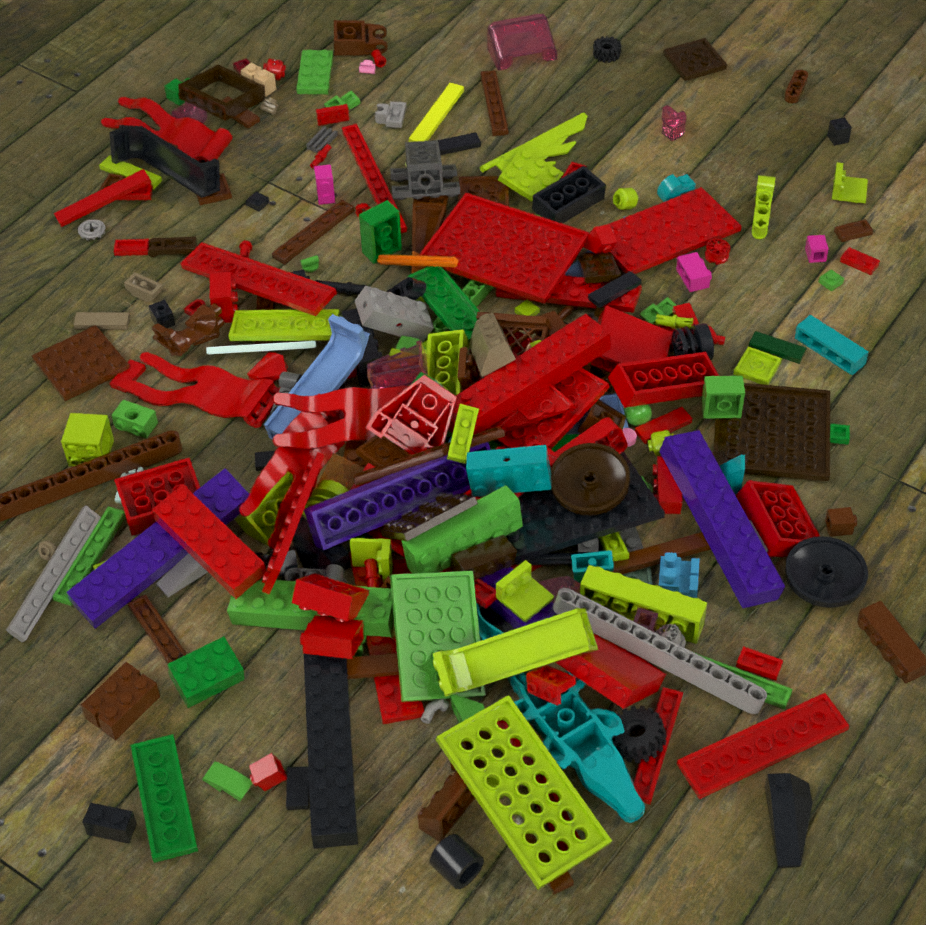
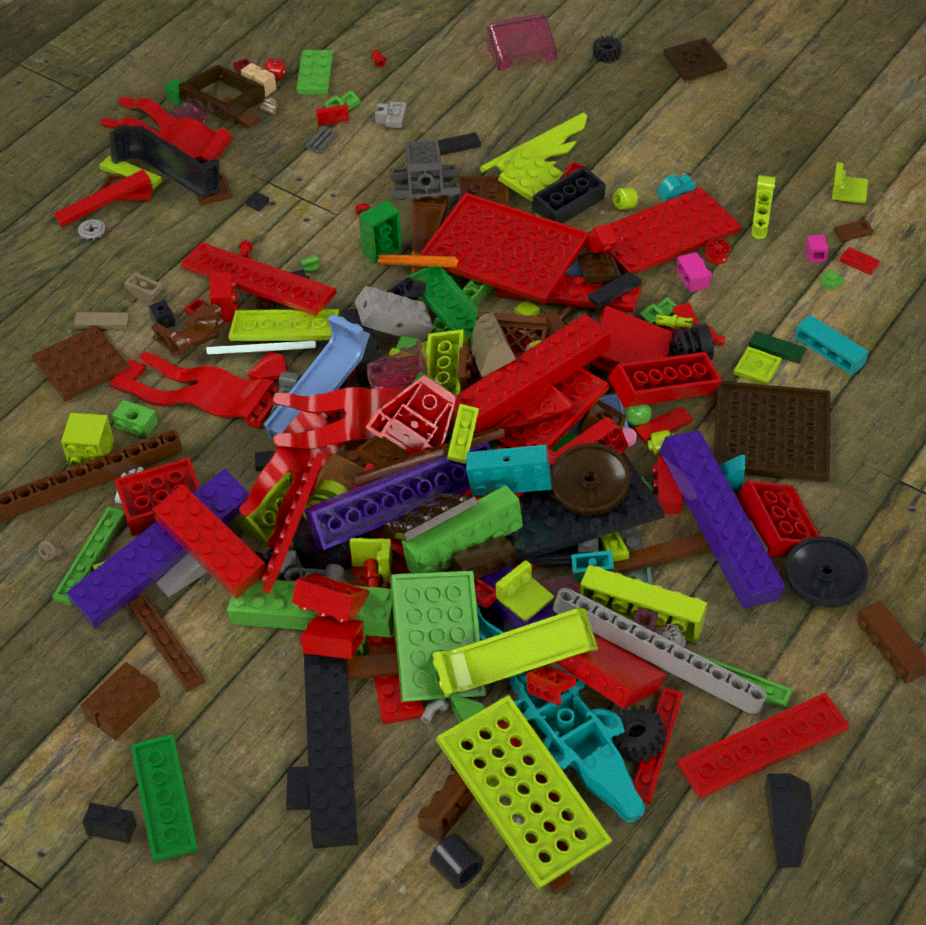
(53, 574): light grey plate -> none
(131, 247): red tile -> none
(170, 246): dark brown plate -> none
(205, 672): green brick -> none
(227, 779): bright green slope -> none
(267, 772): brick -> none
(313, 232): reddish brown tile -> none
(320, 156): red bar -> none
(324, 184): dark pink brick -> none
(345, 288): black pin -> none
(357, 38): reddish brown brick -> none
(367, 67): bright pink plate -> none
(369, 168): red plate -> none
(437, 113): neon yellow tile -> none
(494, 103): reddish brown tile -> none
(673, 123): clear pink brick -> none
(679, 575): dark azure hips -> none
(723, 396): bright green brick -> none
(759, 663): red plate -> none
(795, 81): reddish brown beam -> none
(839, 131): black brick -> none
(839, 434): green plate -> none
(840, 521): reddish brown brick -> none

